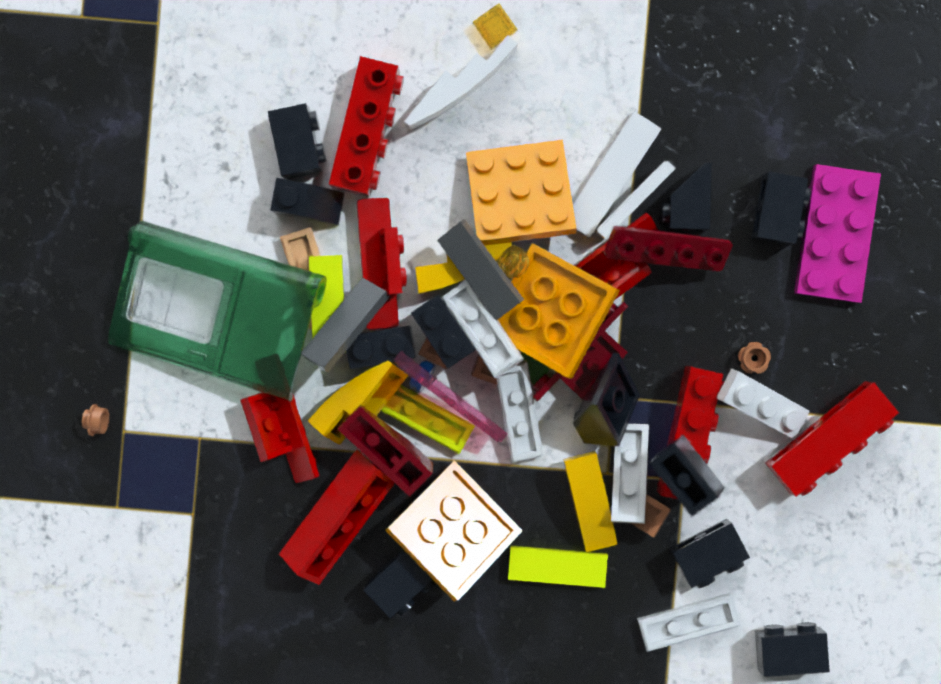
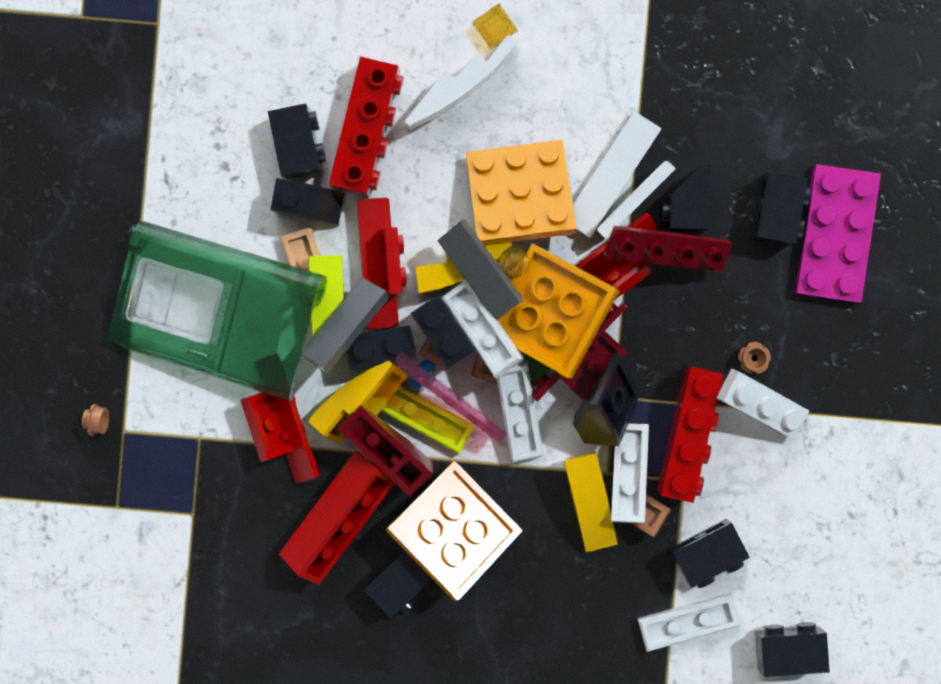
(557, 566): neon yellow tile -> none
(687, 475): black brick -> none
(832, 438): red brick -> none

